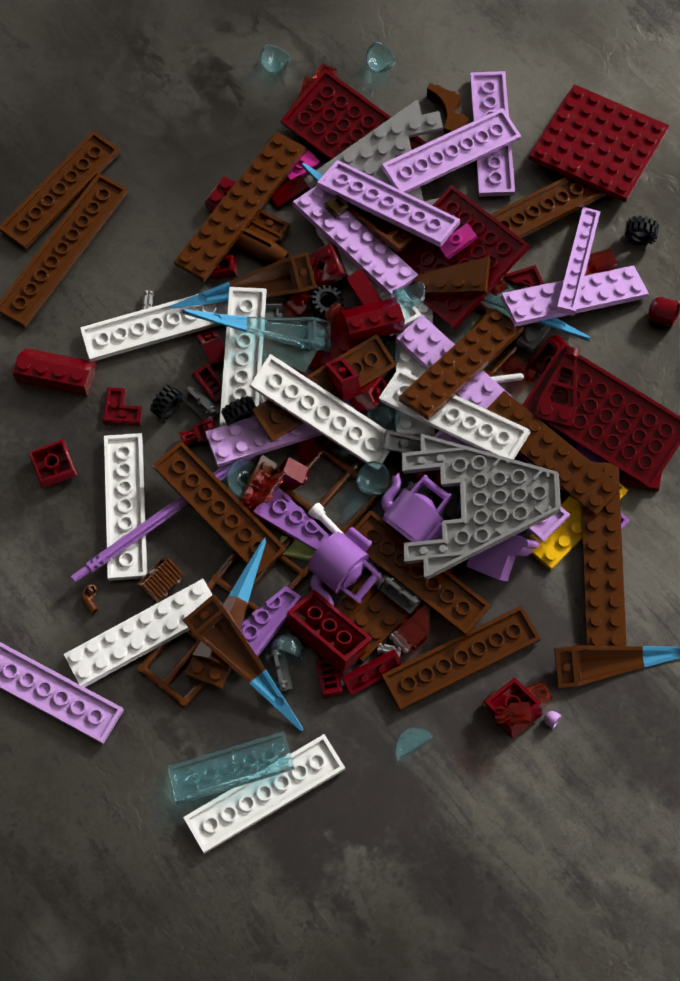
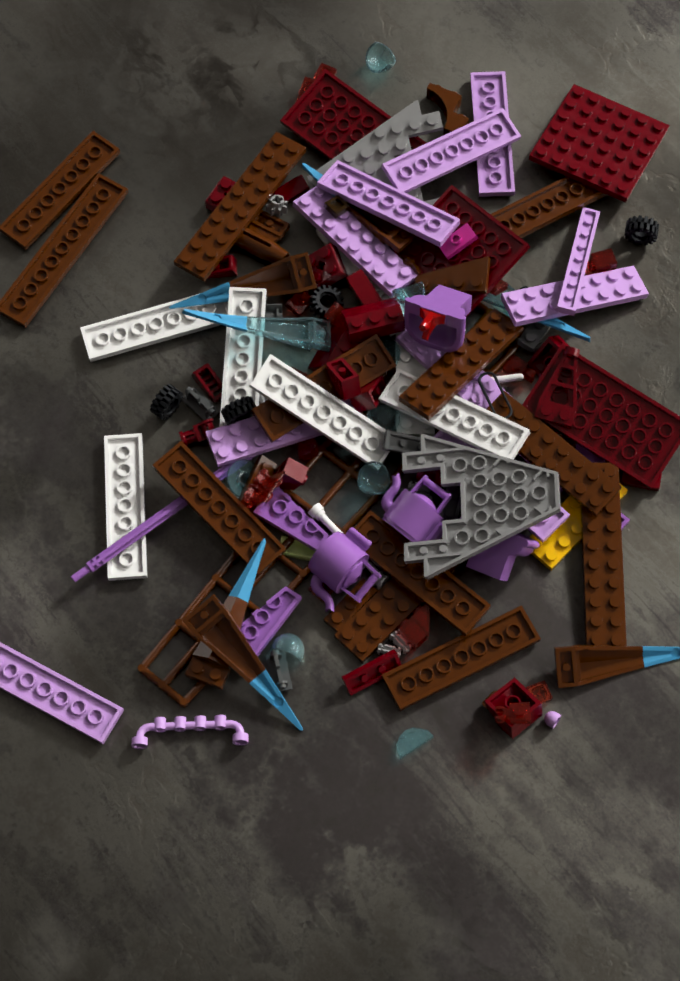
(41, 461): dark red brick -> none
(54, 371): dark red slope -> none
(88, 597): reddish brown arm -> none
(117, 412): dark red tile -> none
(136, 635): white plate -> none
(147, 301): light grey piece -> none
(160, 579): reddish brown brick -> none
(180, 725): none -> lavender bar
(211, 346): dark red slope -> none
(230, 768): clear light blue plate -> none
(256, 800): white plate -> none
(274, 59): clear light blue helmet -> none
(277, 206): none -> light grey gear
(309, 159): dark pink plate -> none
(327, 631): dark red slope -> none
(329, 692): dark red slope -> none
(400, 595): dark grey hinge -> none
(410, 262): none -> reddish brown piece
(438, 318): none -> medium lavender piece
(486, 396): none -> black piece
(525, 277): dark red tile -> none
(664, 311): dark red helmet -> none

